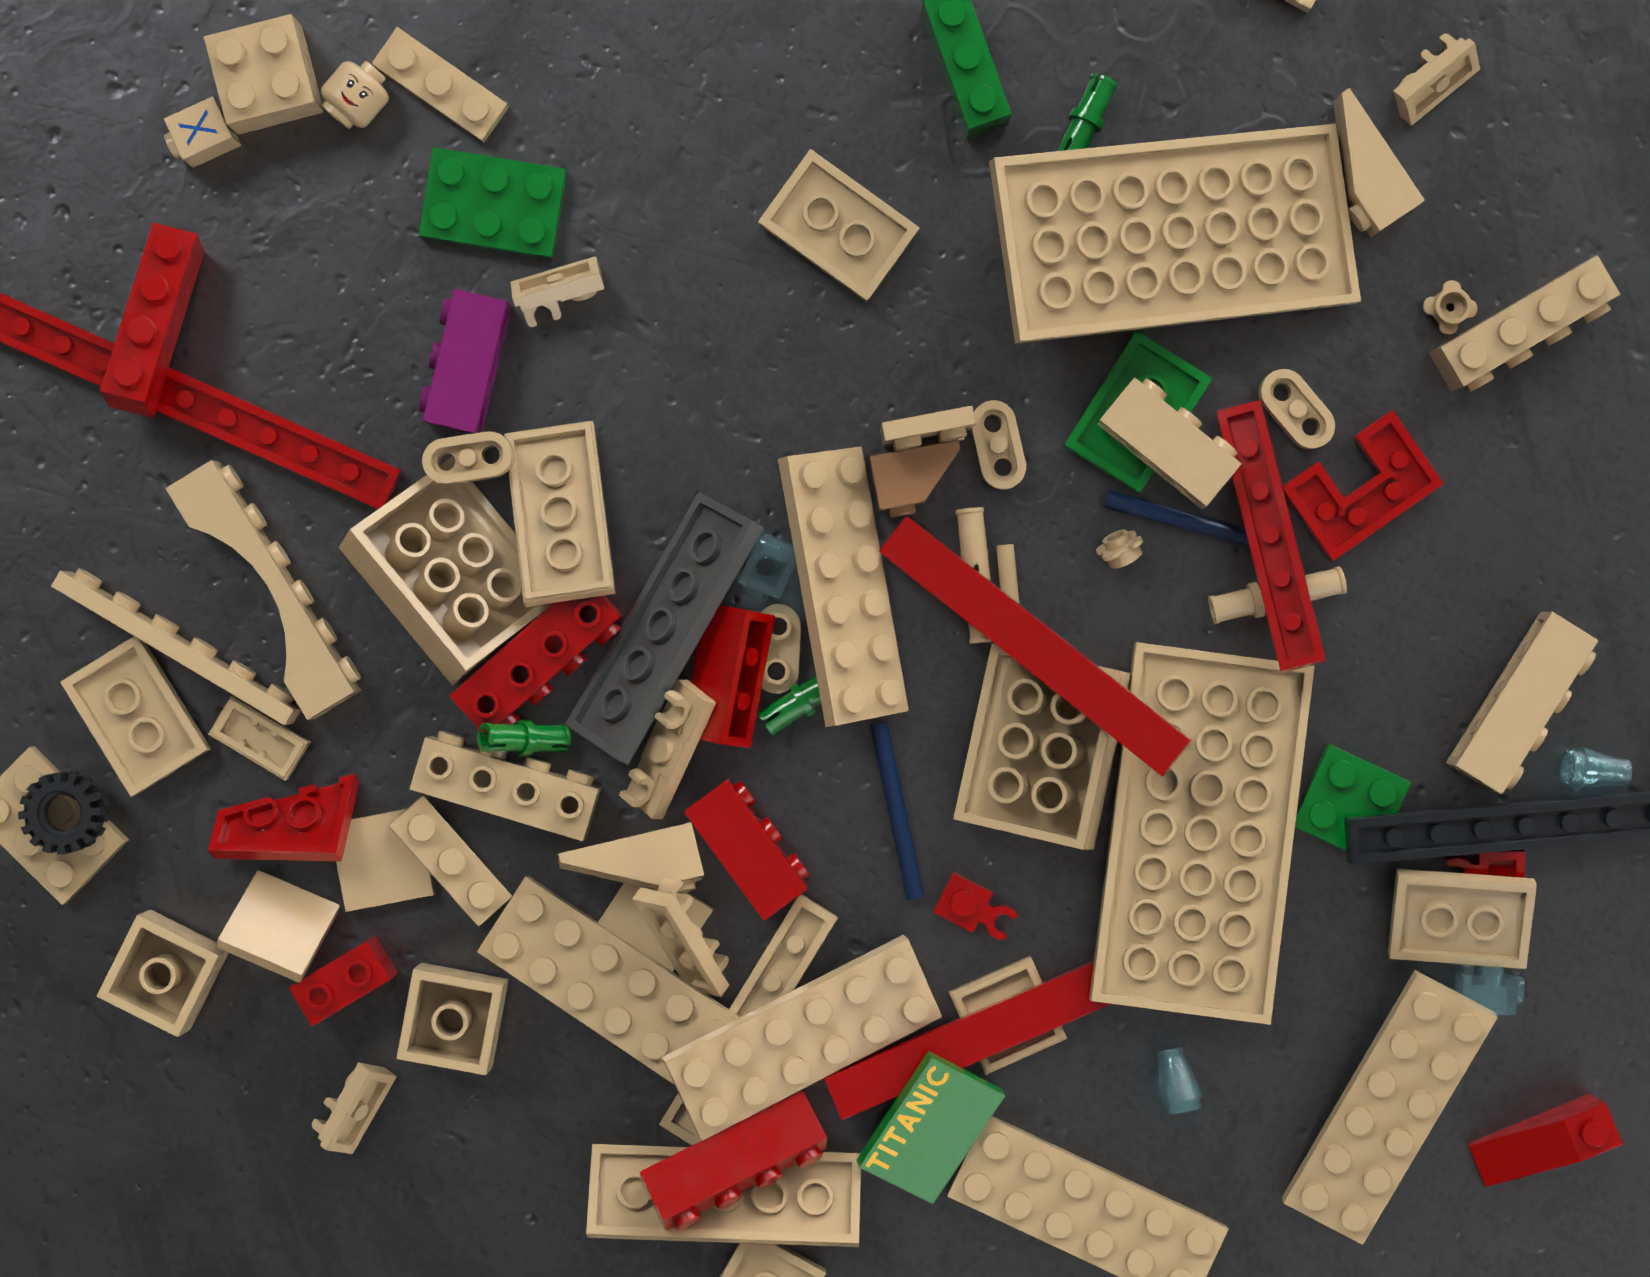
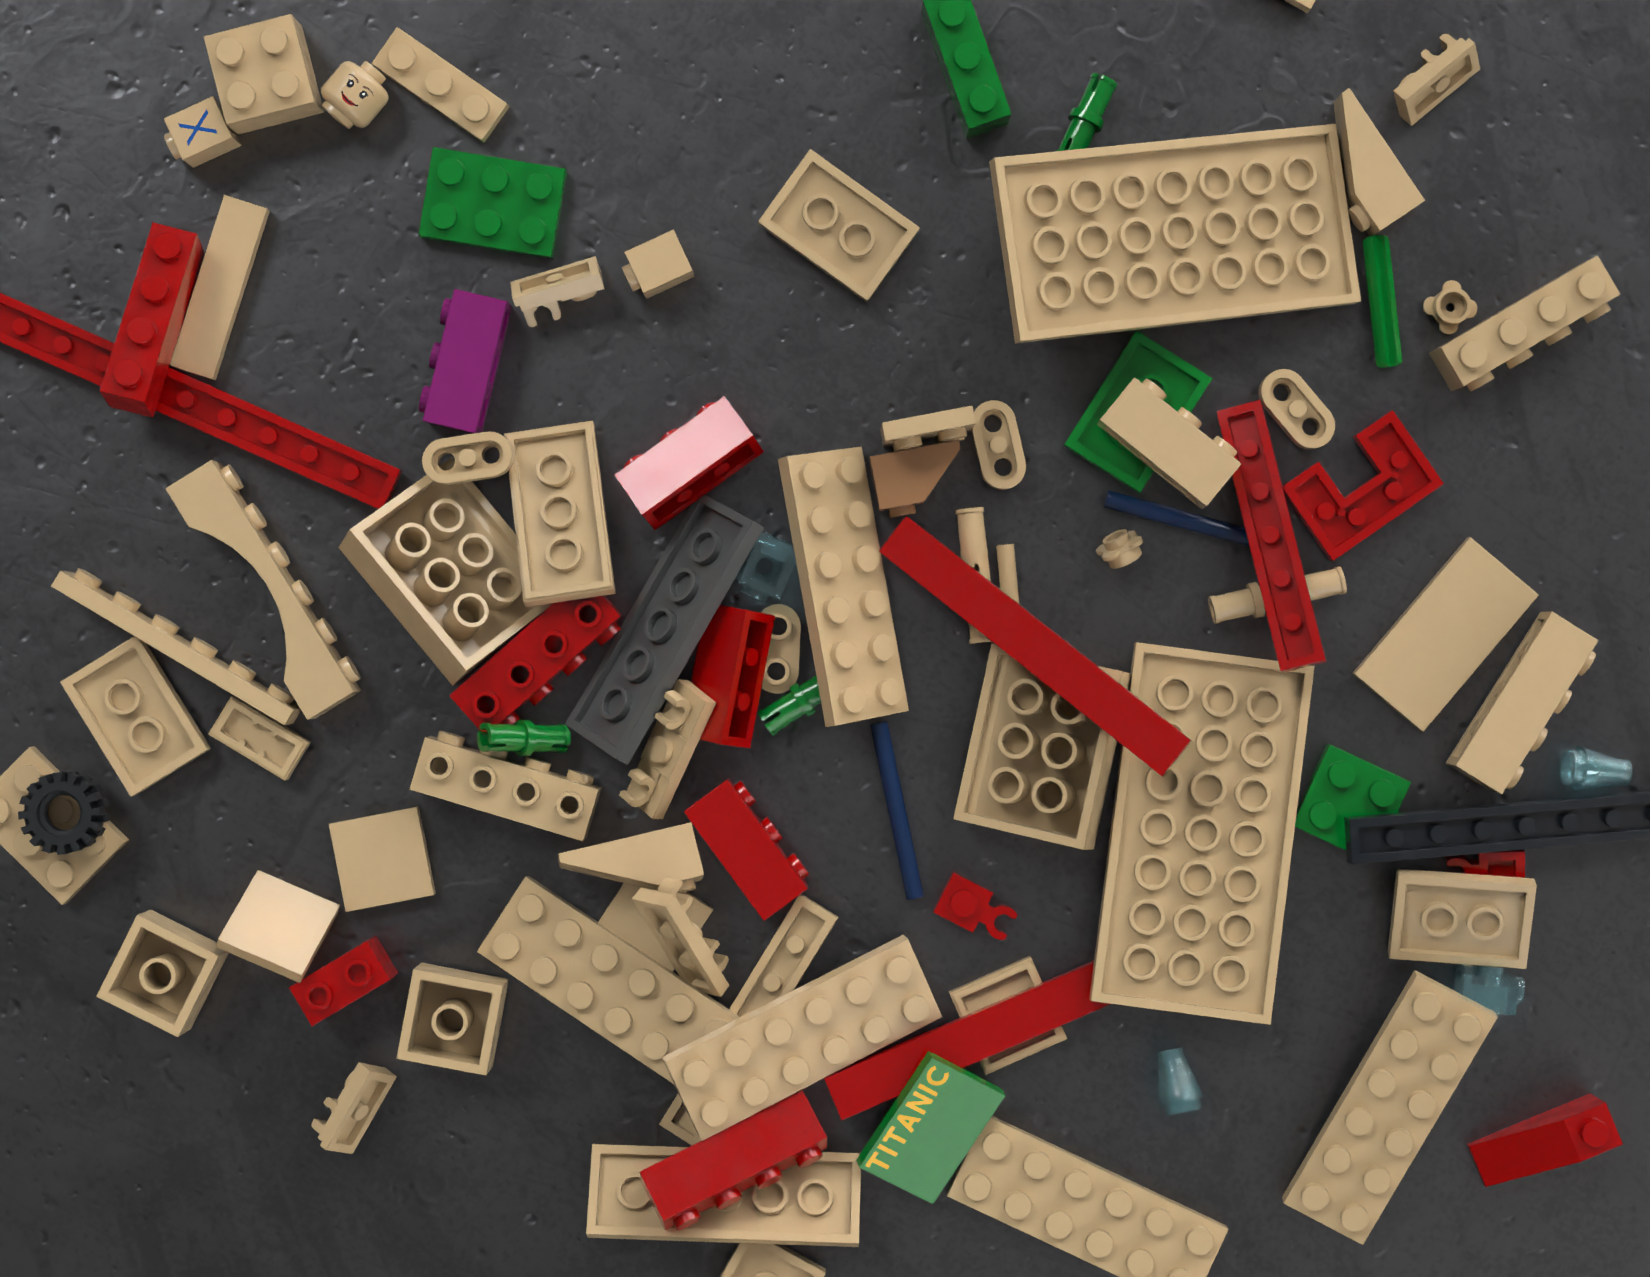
(219, 287): none -> tan tile
(290, 828): red wing -> none
(450, 860): tan plate -> none
(657, 265): none -> tan brick
(688, 462): none -> brick
(1382, 301): none -> green axle
(1445, 634): none -> tan tile

